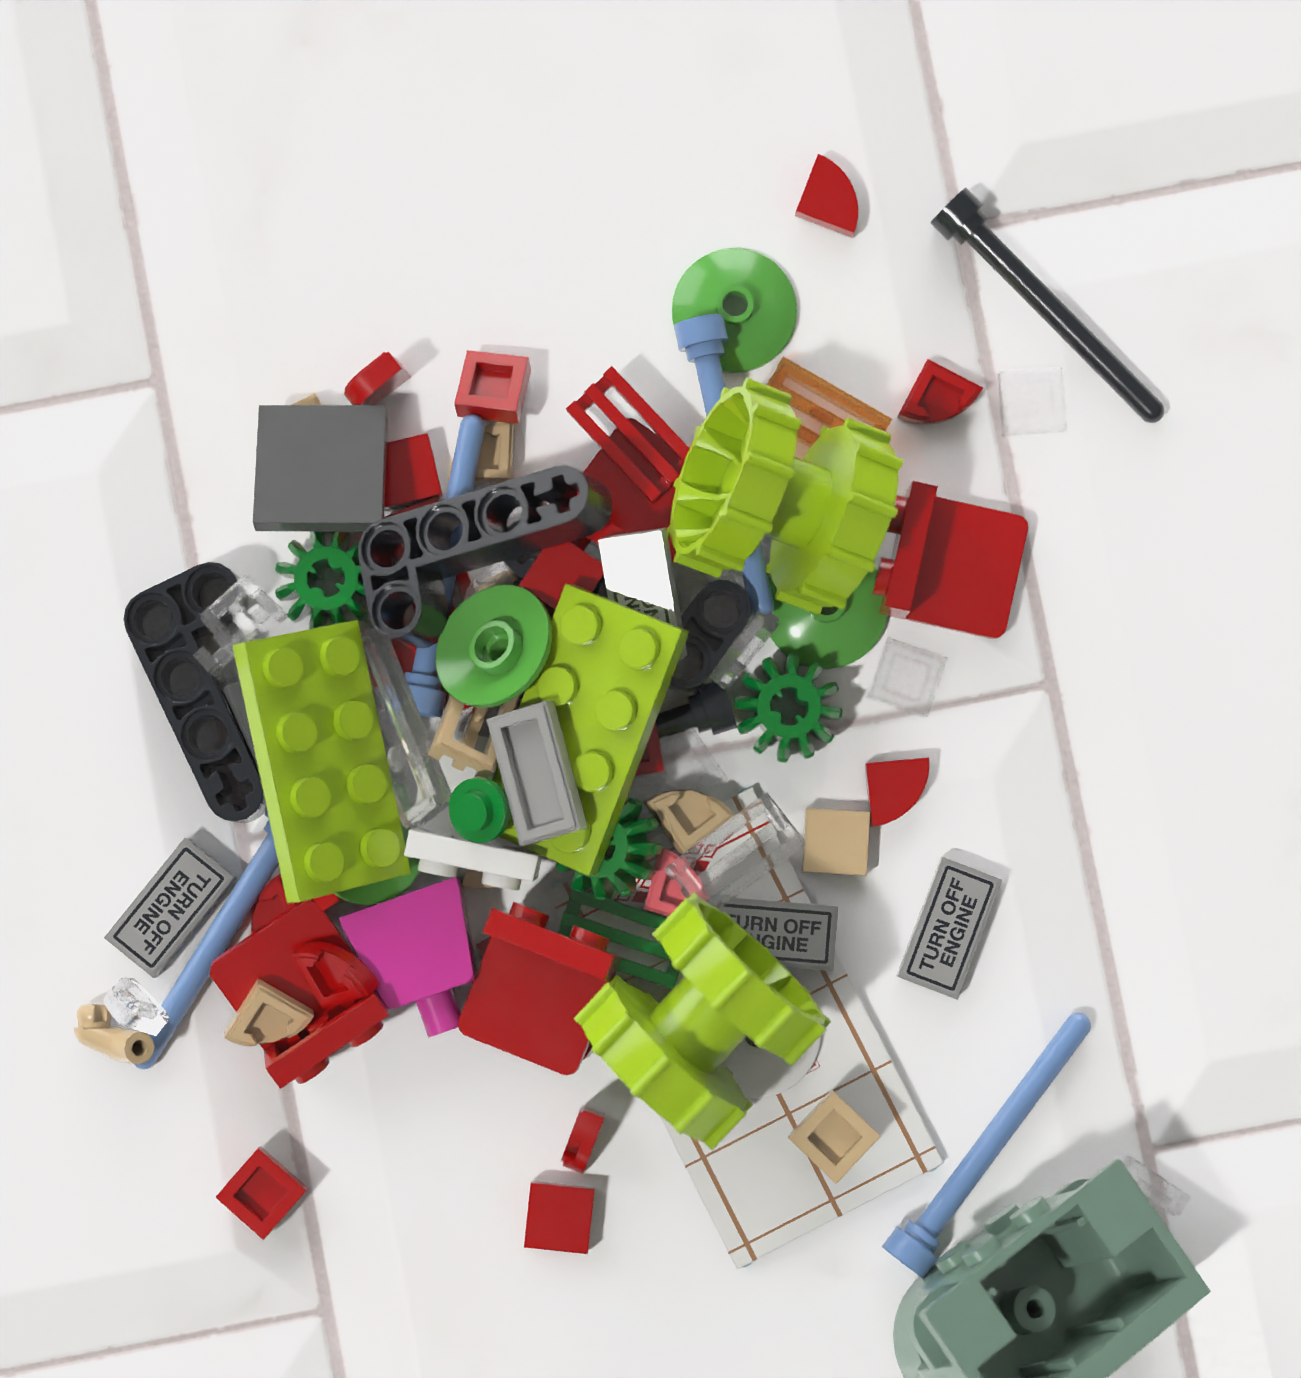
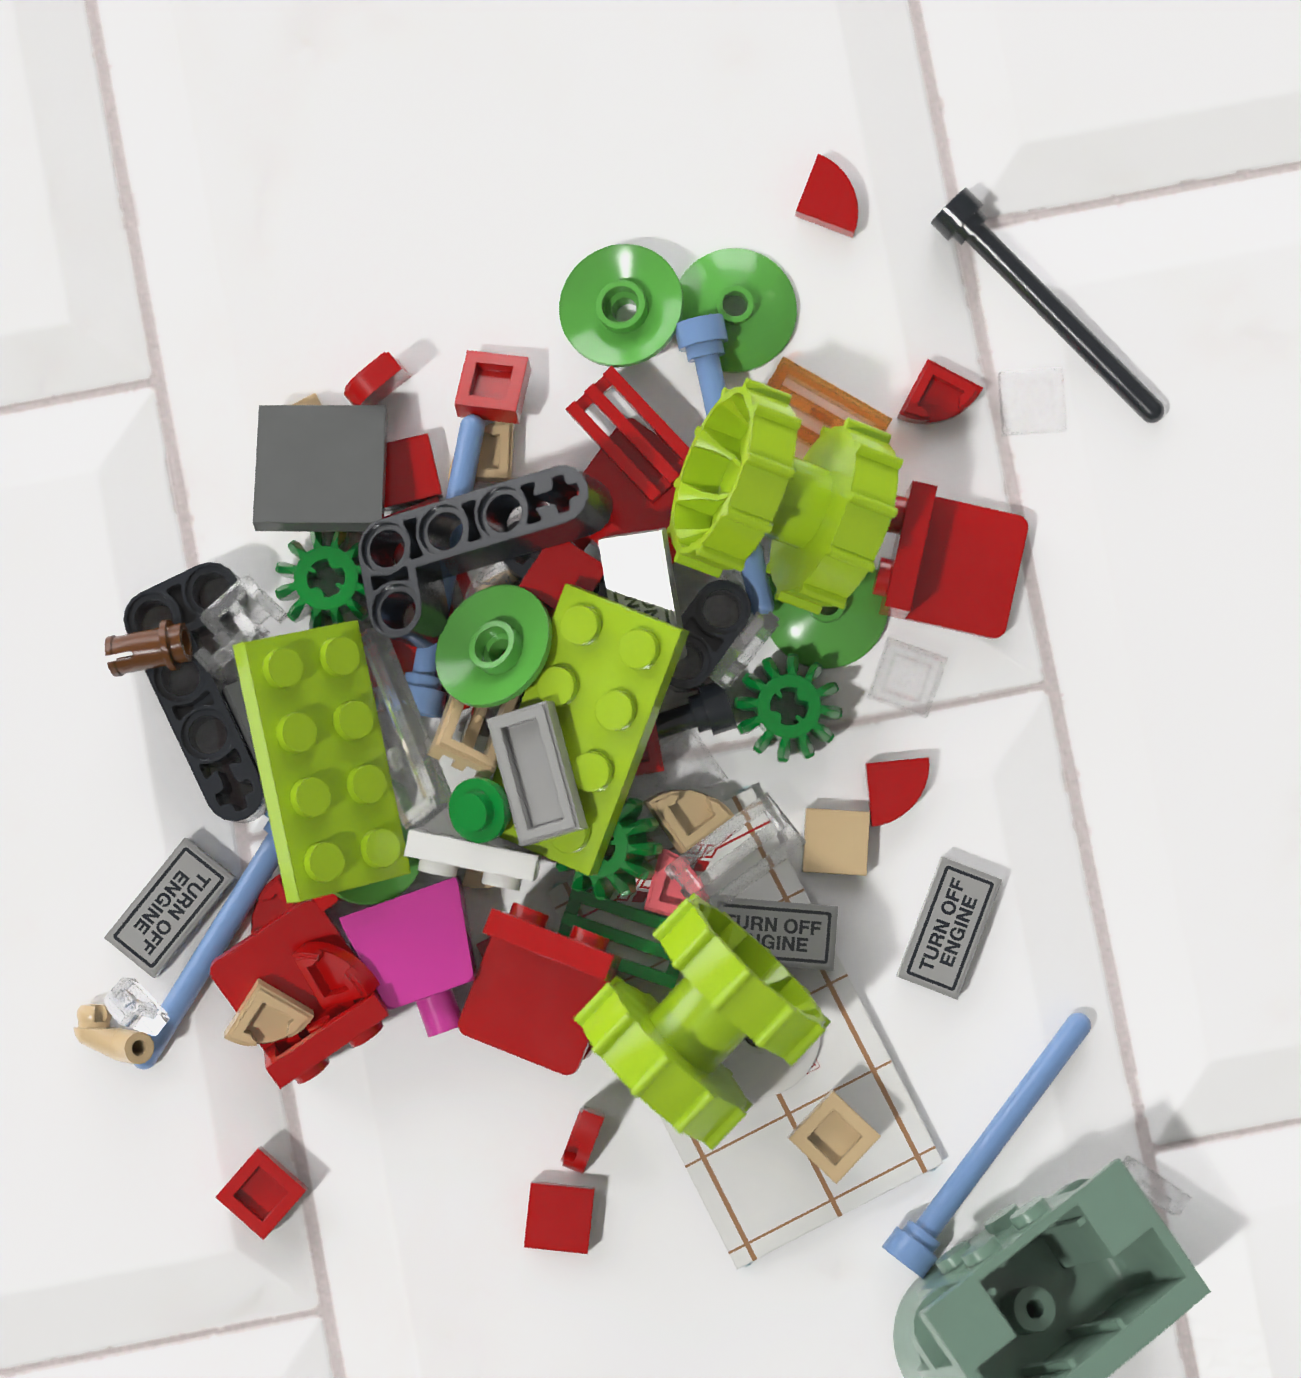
(152, 648): none -> reddish brown pin
(606, 283): none -> bright green dish

